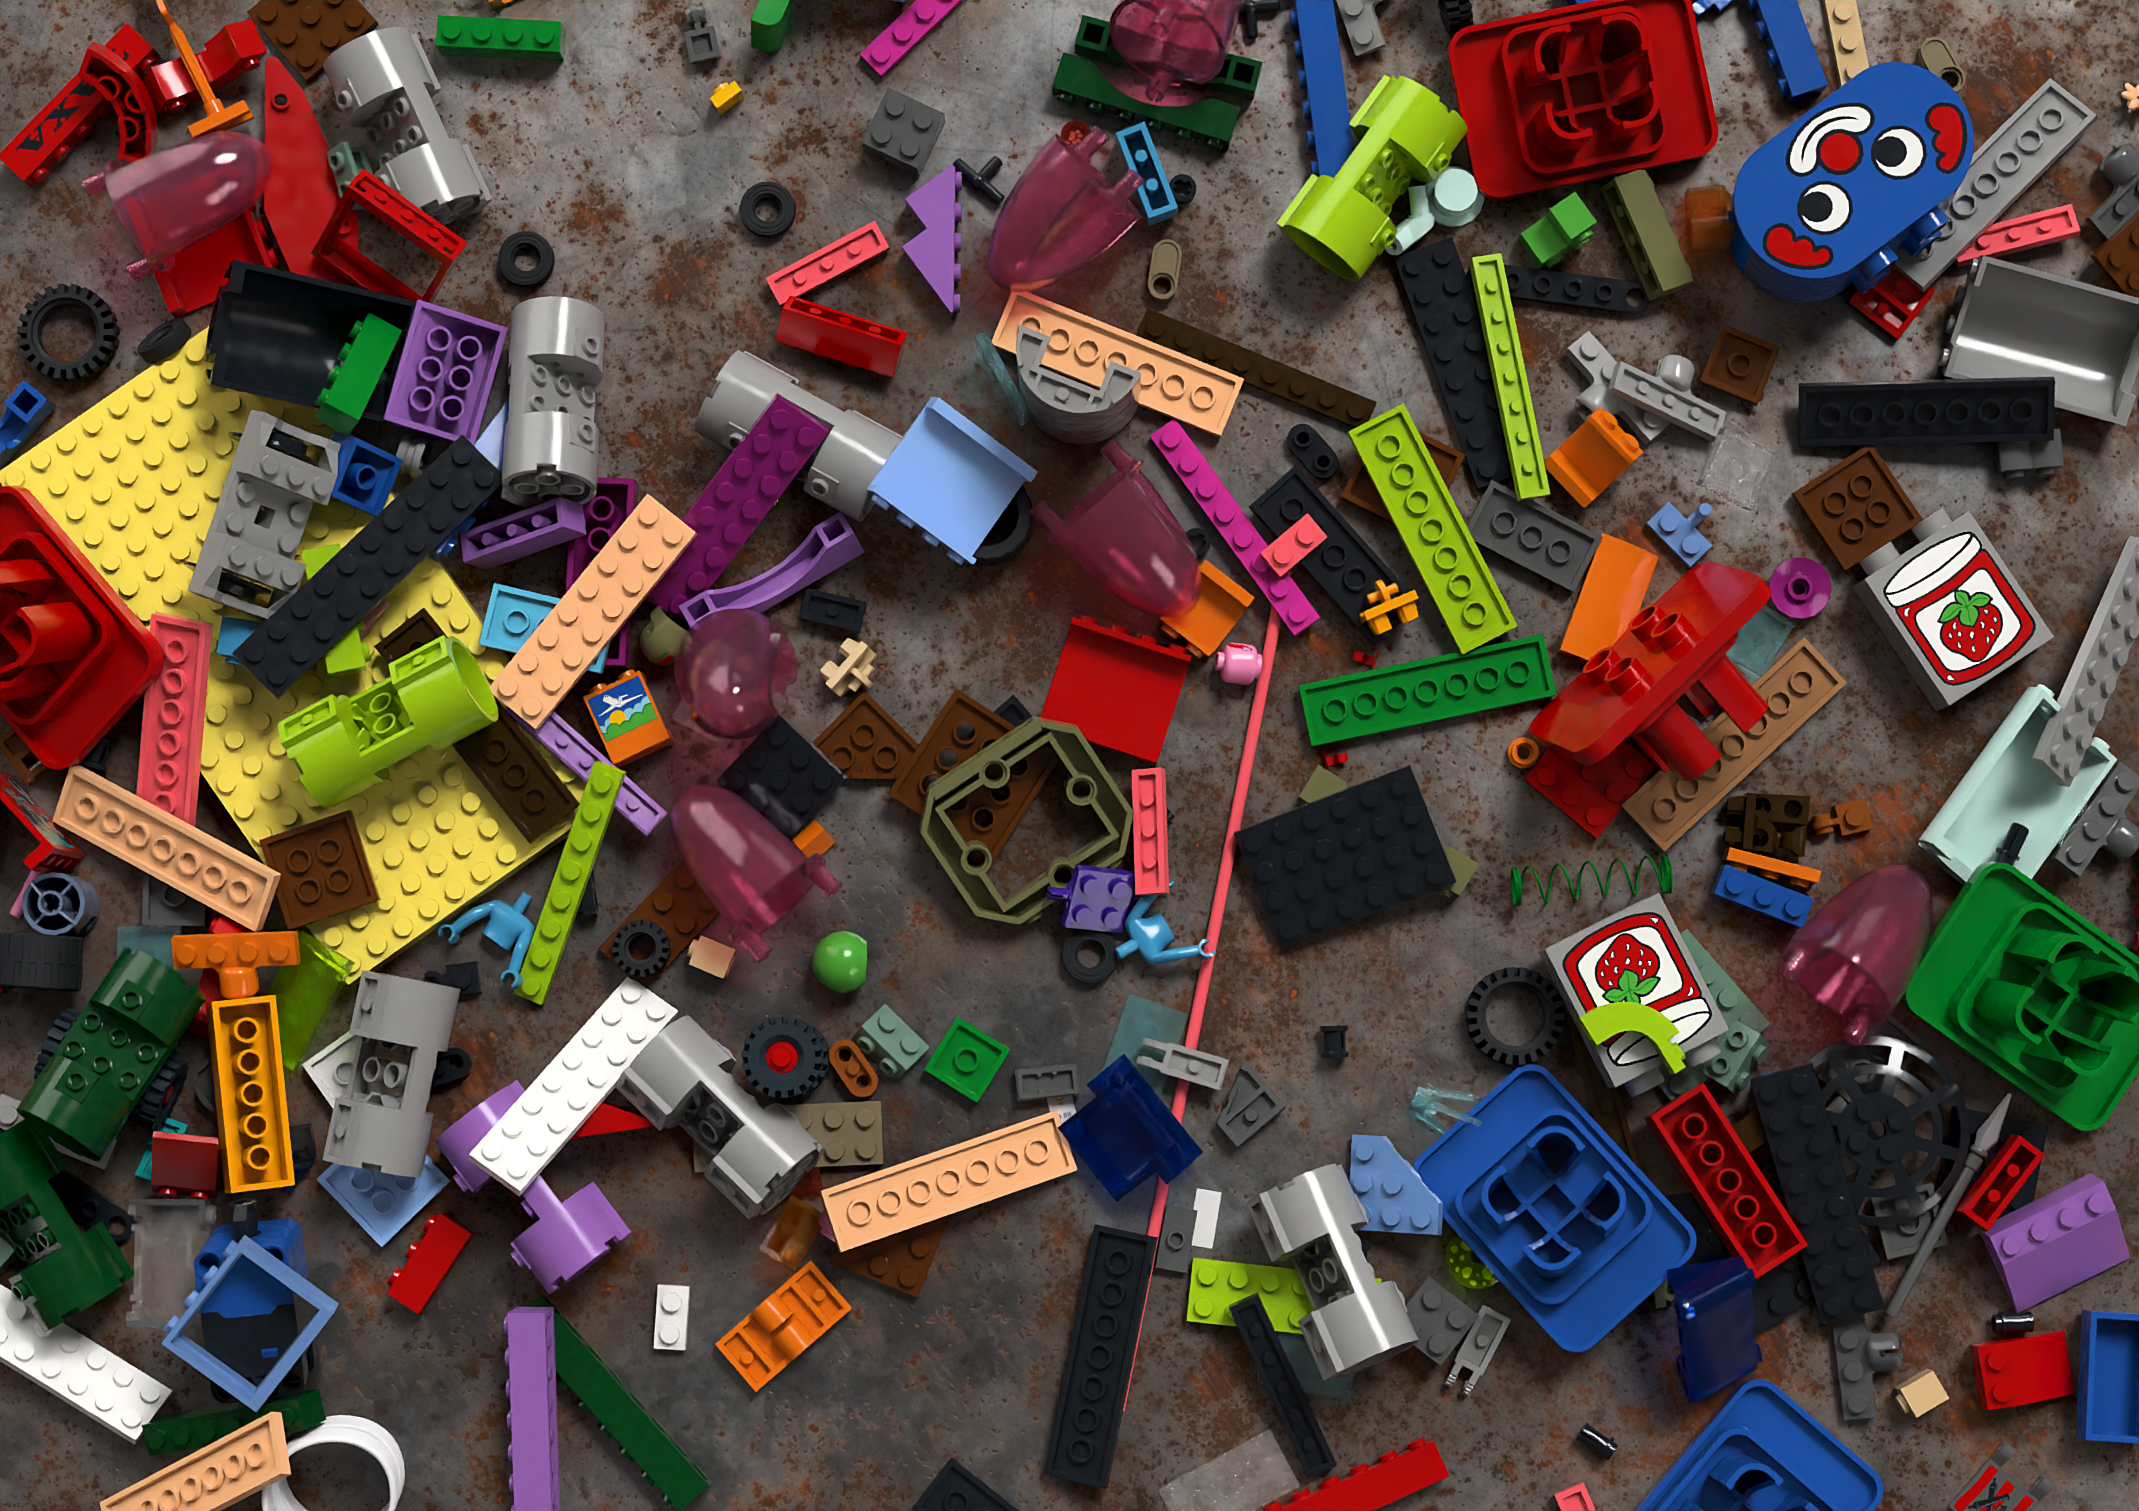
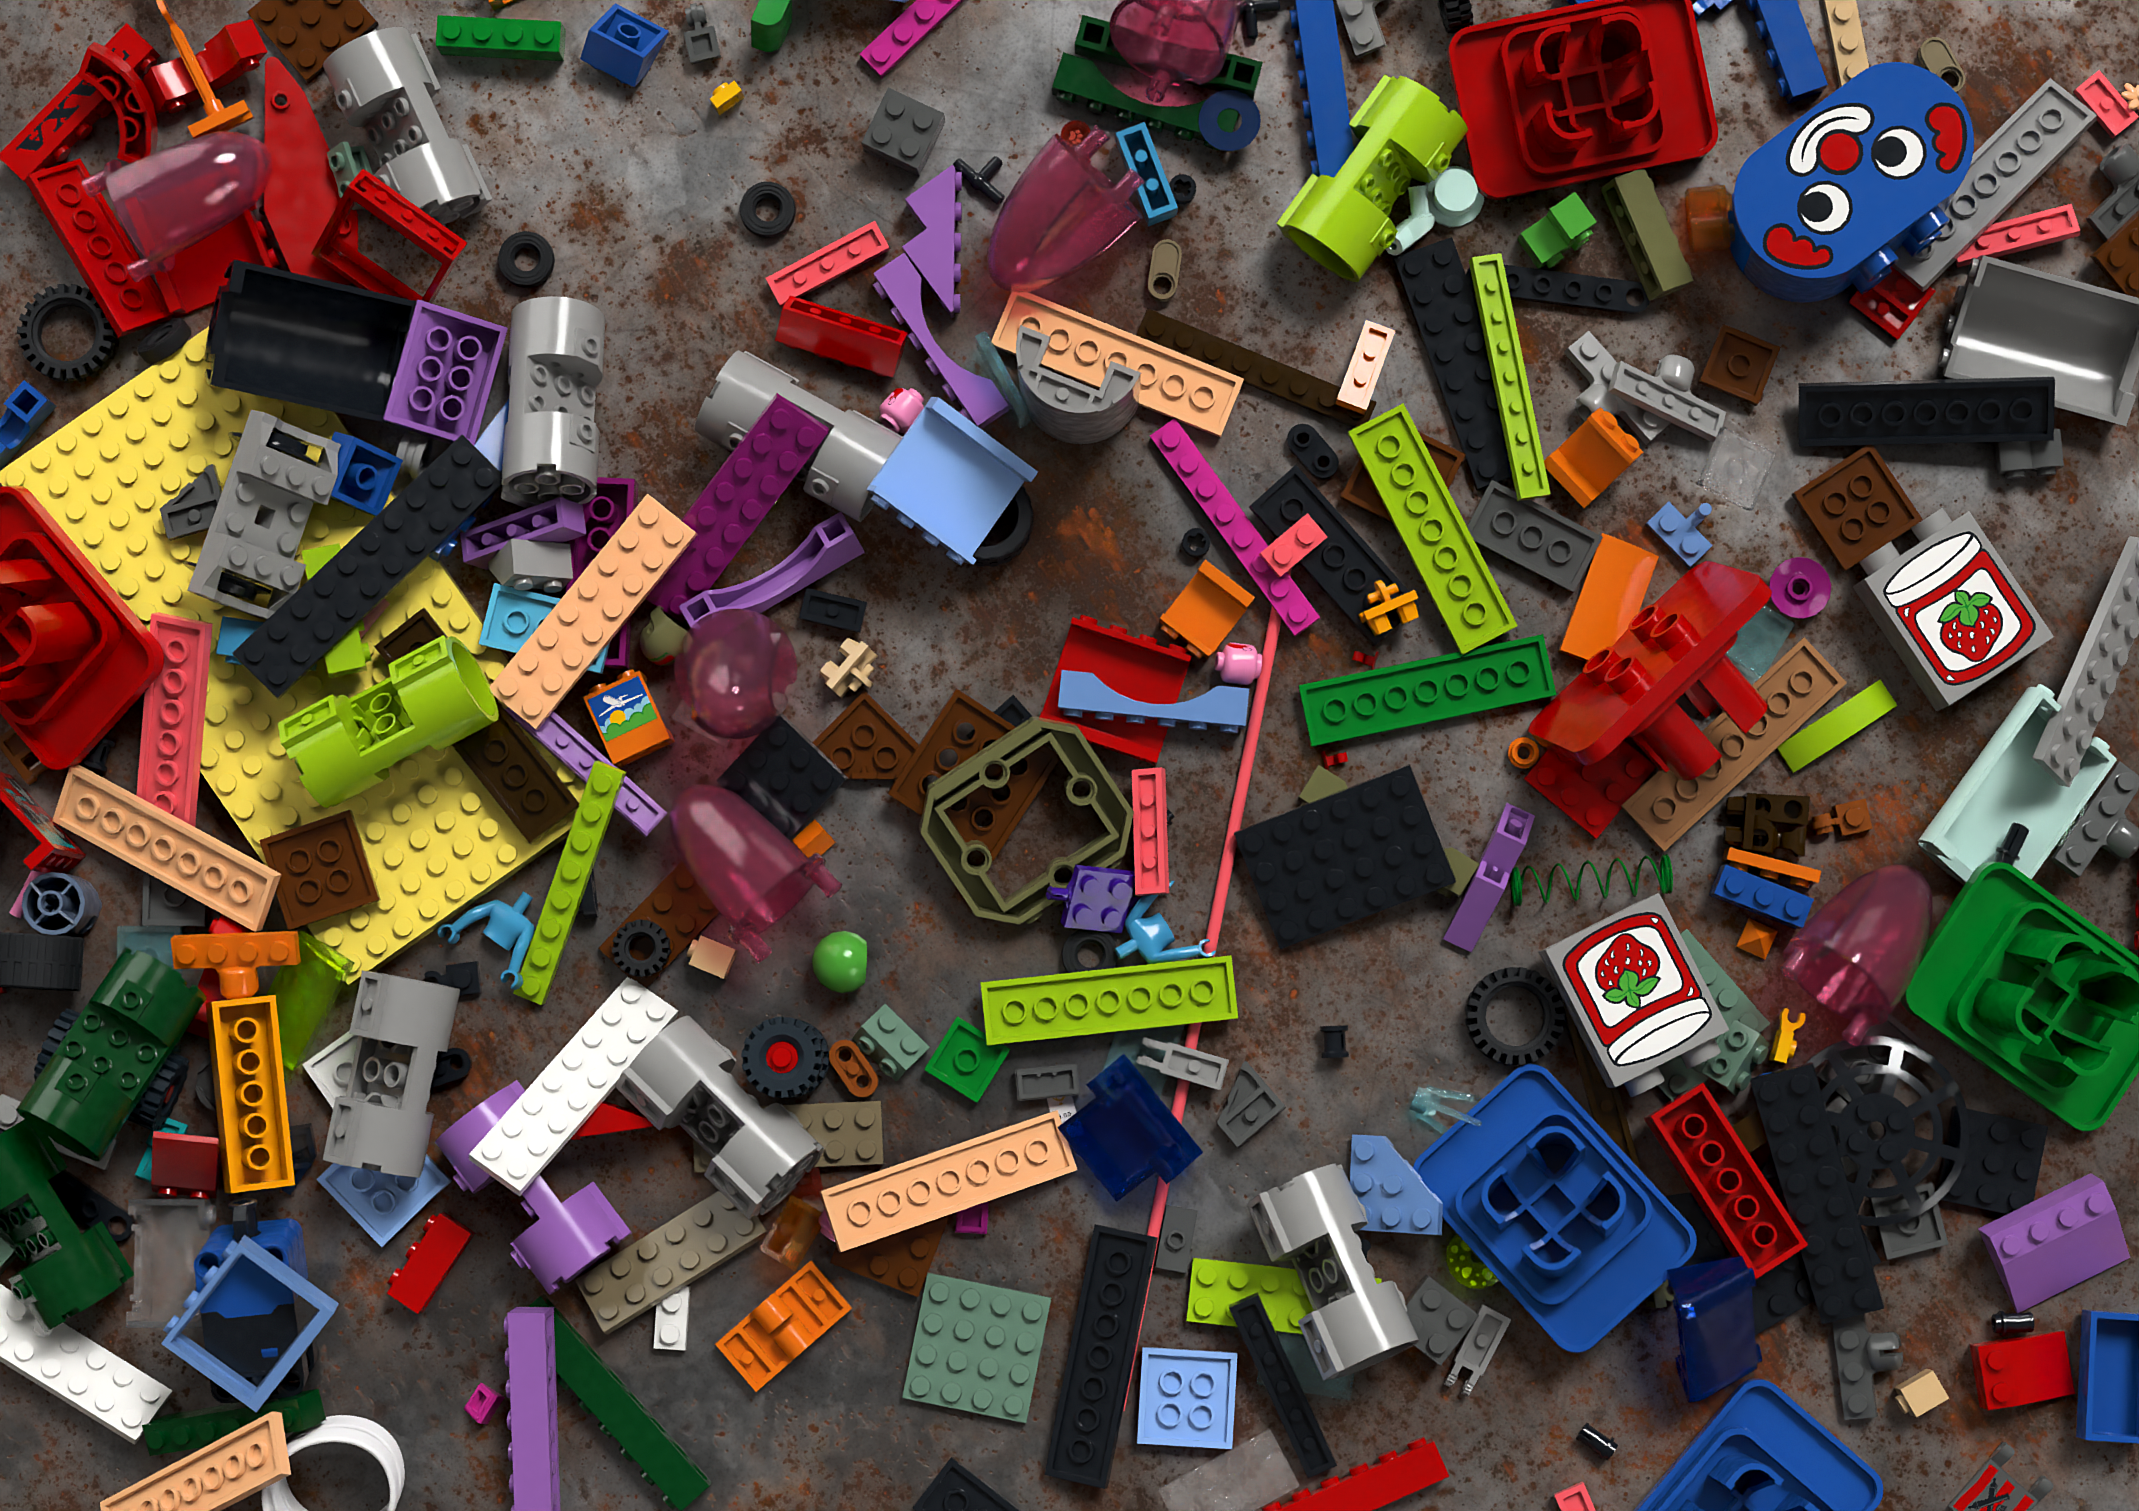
(97, 248): none -> red plate
(193, 507): none -> dark grey wing
(358, 373): green brick -> none
(483, 1404): none -> dark pink slope
(533, 565): none -> light grey slope
(623, 45): none -> blue slope
(667, 1260): none -> dark tan plate
(901, 409): none -> bright pink head
(973, 1219): none -> magenta tile
(976, 1347): none -> sand green plate
(977, 395): none -> medium lavender arch
(1088, 694): none -> medium blue arch
(1109, 1000): none -> lime plate
(1129, 540): clear pink windscreen -> none
(1187, 1398): none -> light blue plate
(1207, 1204): white sticker -> none
(1234, 140): none -> dark blue piece
(1365, 367): none -> plate
(1490, 877): none -> medium lavender slope
(1617, 1017): lime arch -> none
(1756, 938): none -> orange slope
(1783, 1044): none -> yellow plate
(1836, 726): none -> lime slope
(1985, 1138): dark grey piece -> none
(1999, 1182): red brick -> none
(2106, 103): none -> coral plate

